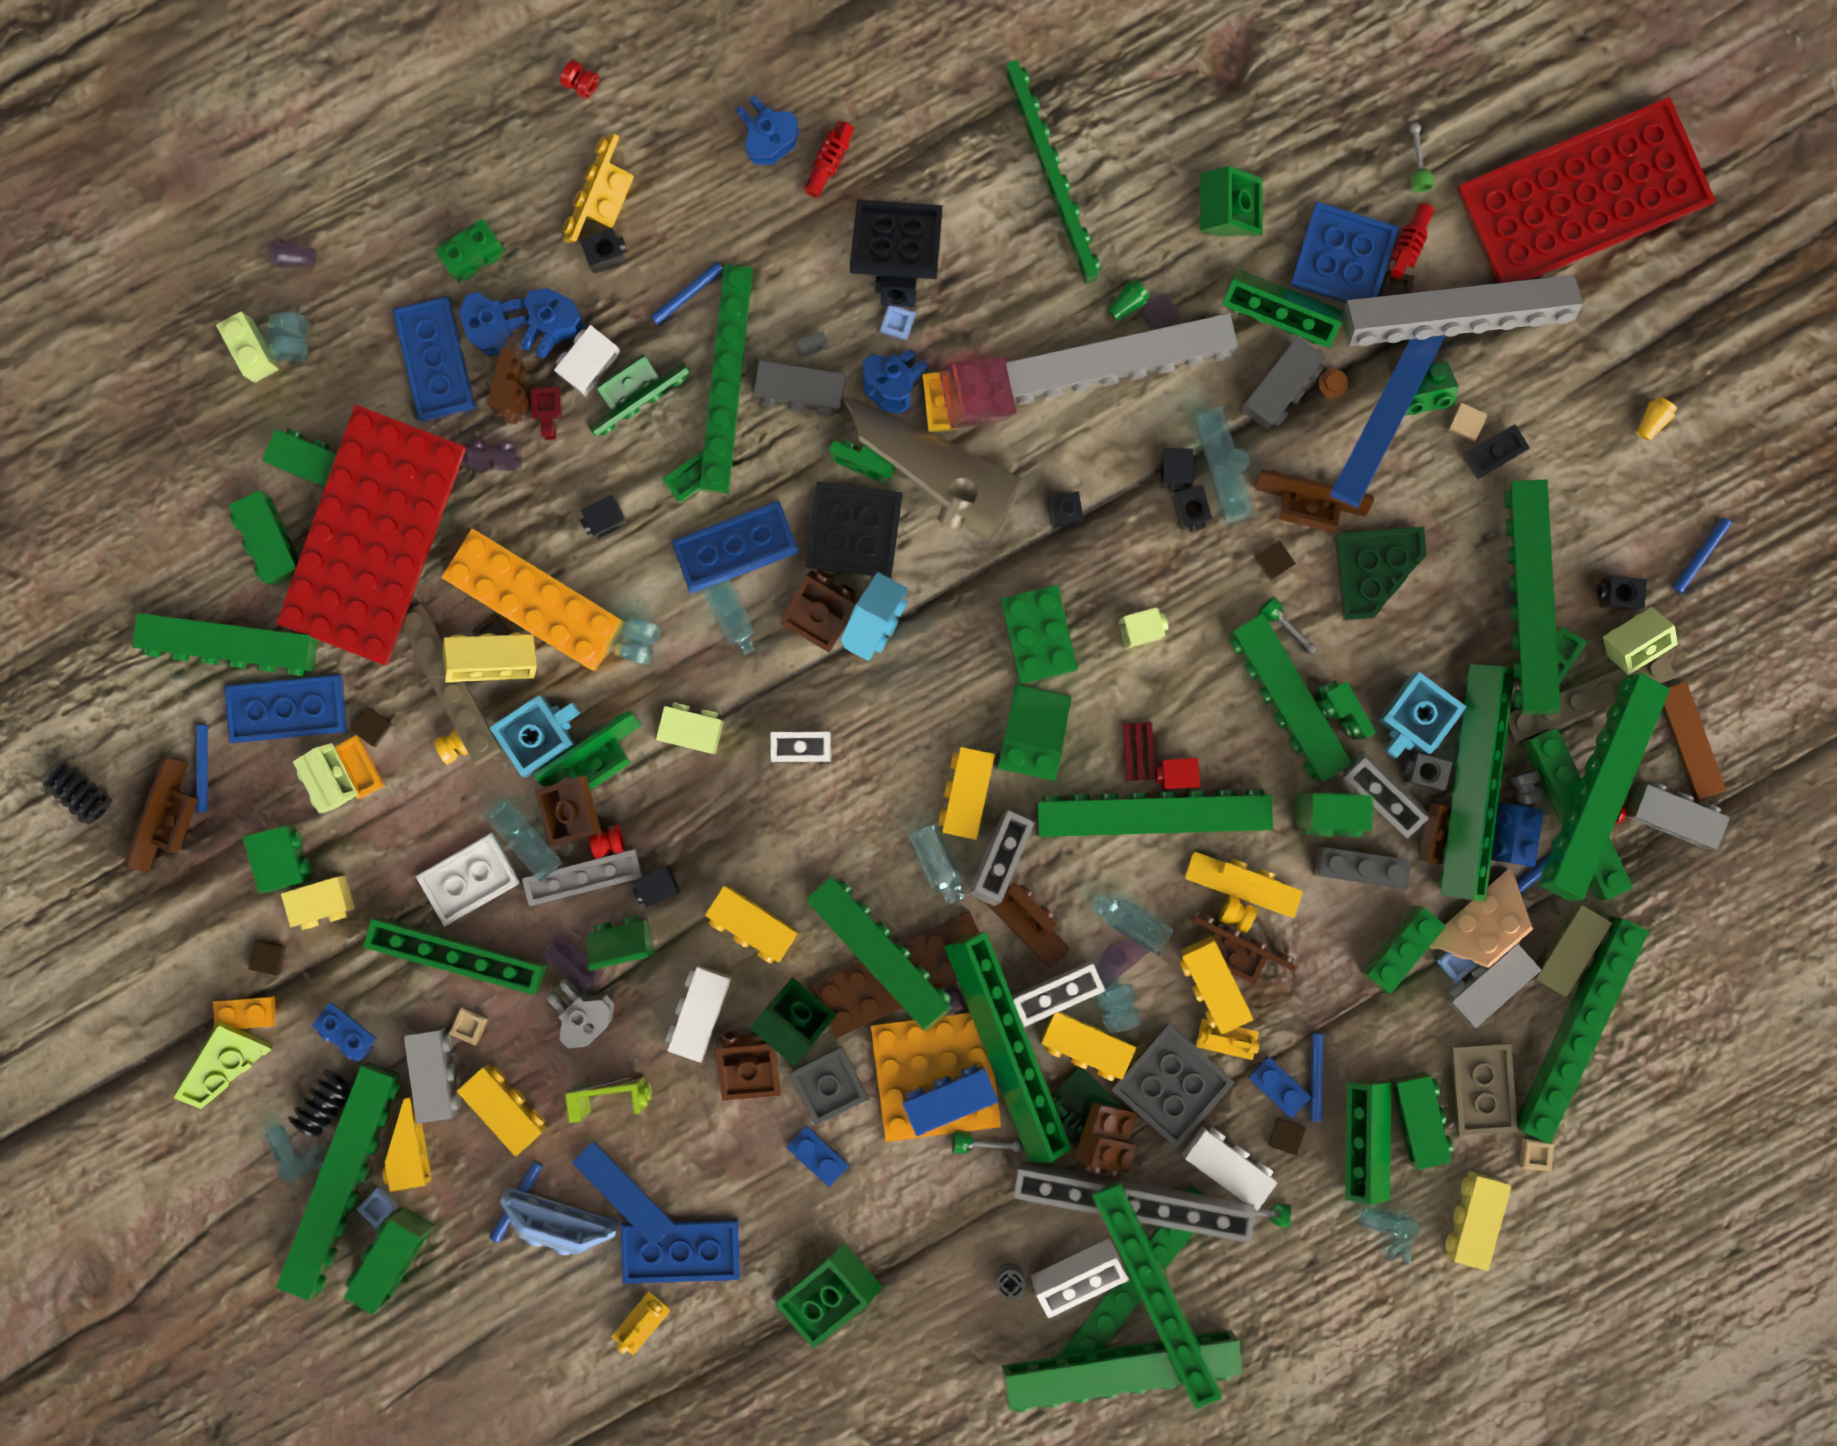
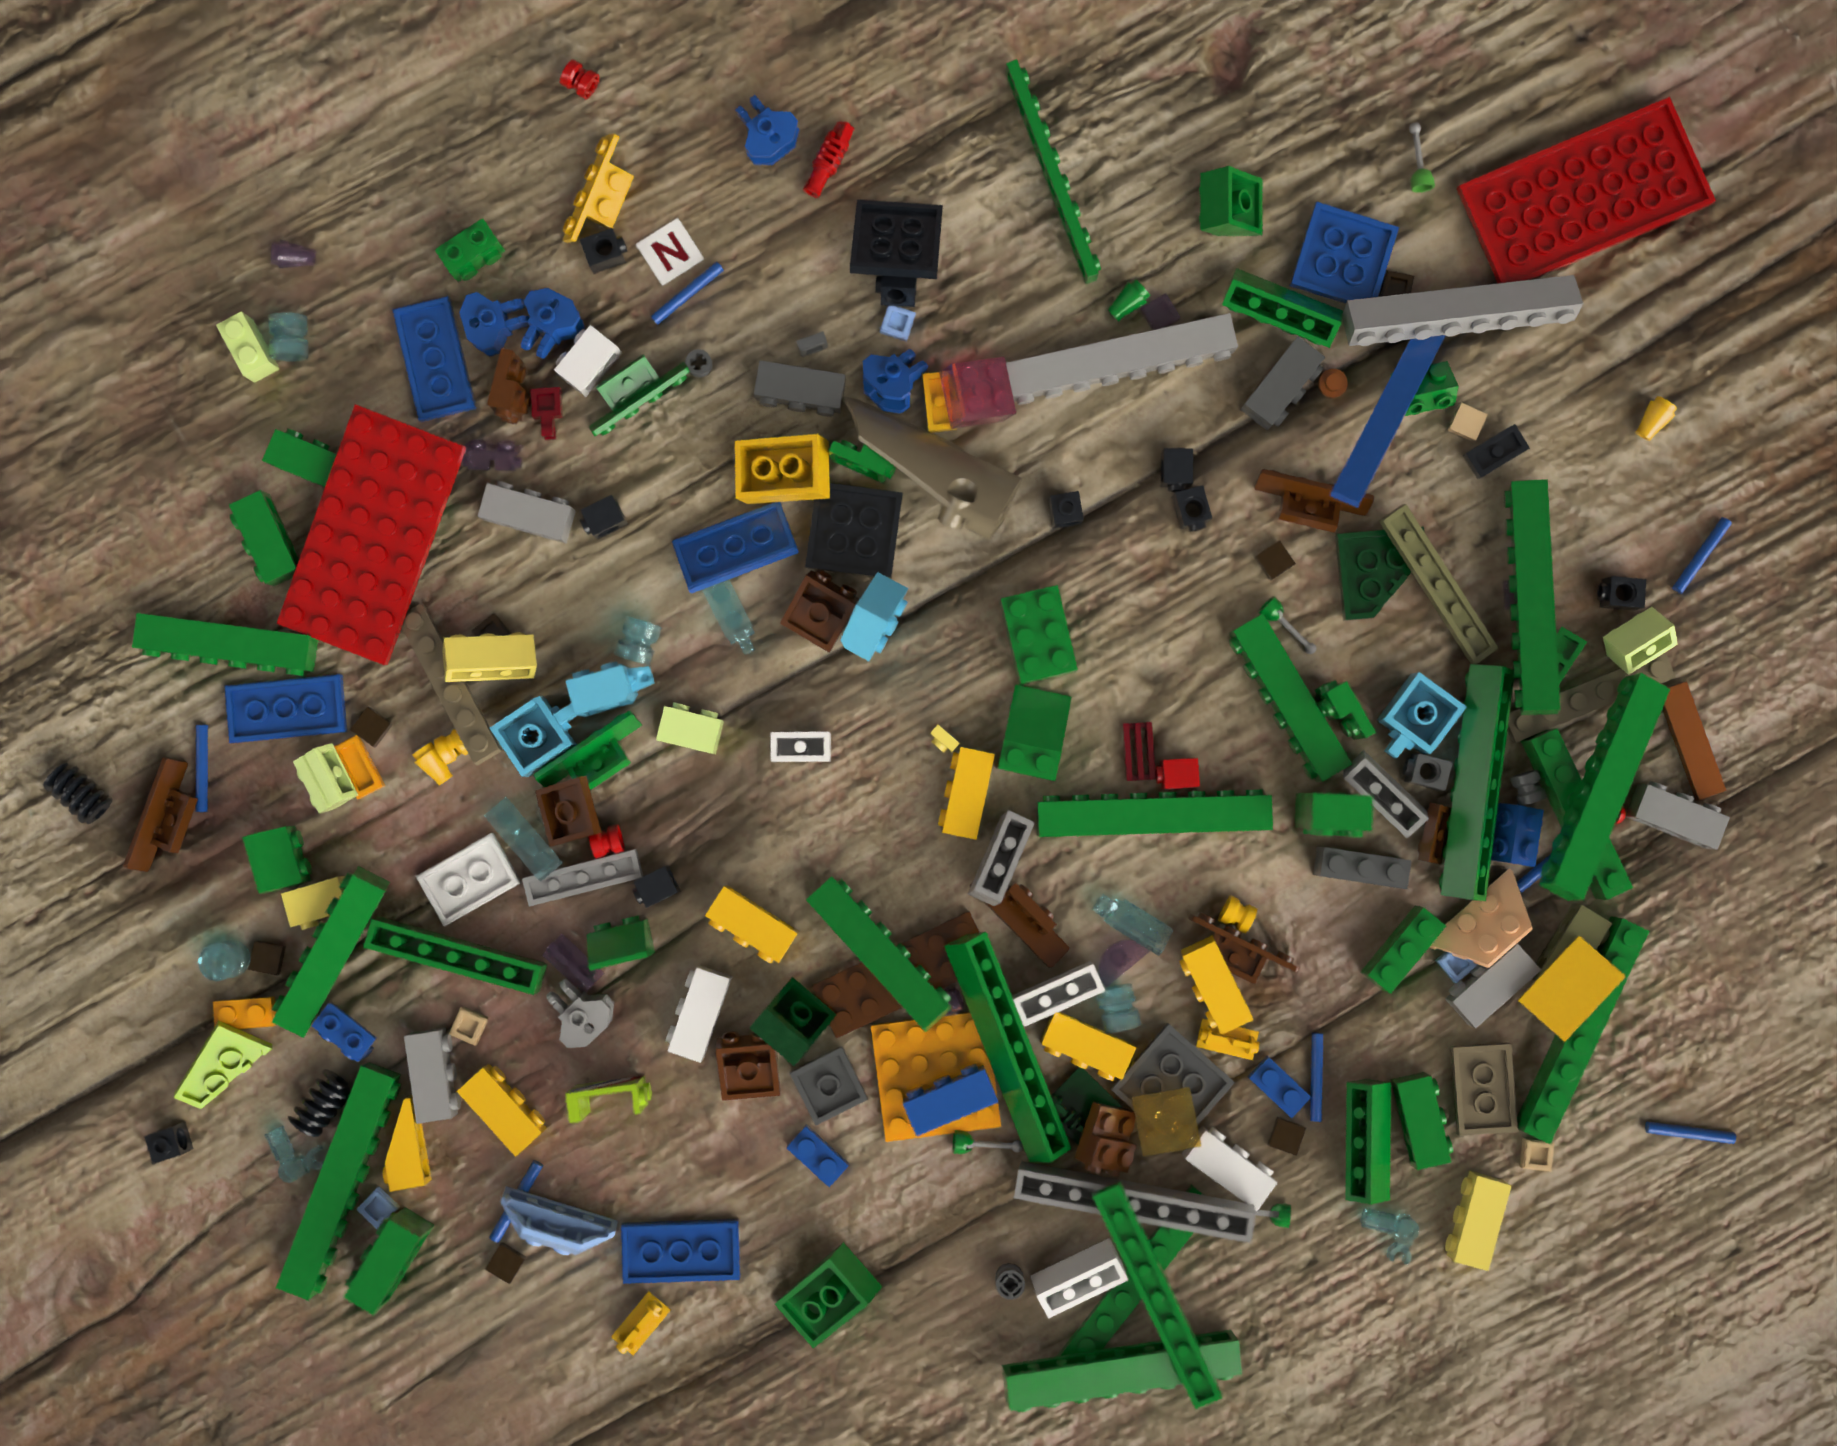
(168, 1142): none -> black brick
(224, 960): none -> clear light blue wheel
(330, 952): none -> green brick
(432, 764): none -> yellow cone
(505, 1263): none -> dark brown tile
(527, 511): none -> light grey brick
(533, 600): light orange brick -> none
(606, 689): none -> medium azure hinge
(623, 1193): blue tile -> none
(670, 251): none -> white sticker
(685, 479): green plate -> none
(692, 357): none -> dark grey bush
(726, 379): green plate -> none
(782, 469): none -> yellow brick
(937, 862): clear light blue hinge -> none
(943, 740): none -> light yellow plate
(1142, 627): yellowish green brick -> none
(1166, 1121): none -> clear yellow plate
(1224, 465): clear light blue hinge -> none
(1243, 884): yellow bracket -> none
(1411, 240): red hinge -> none
(1438, 584): none -> olive plate
(1571, 988): none -> yellow tile
(1690, 1132): none -> blue bar

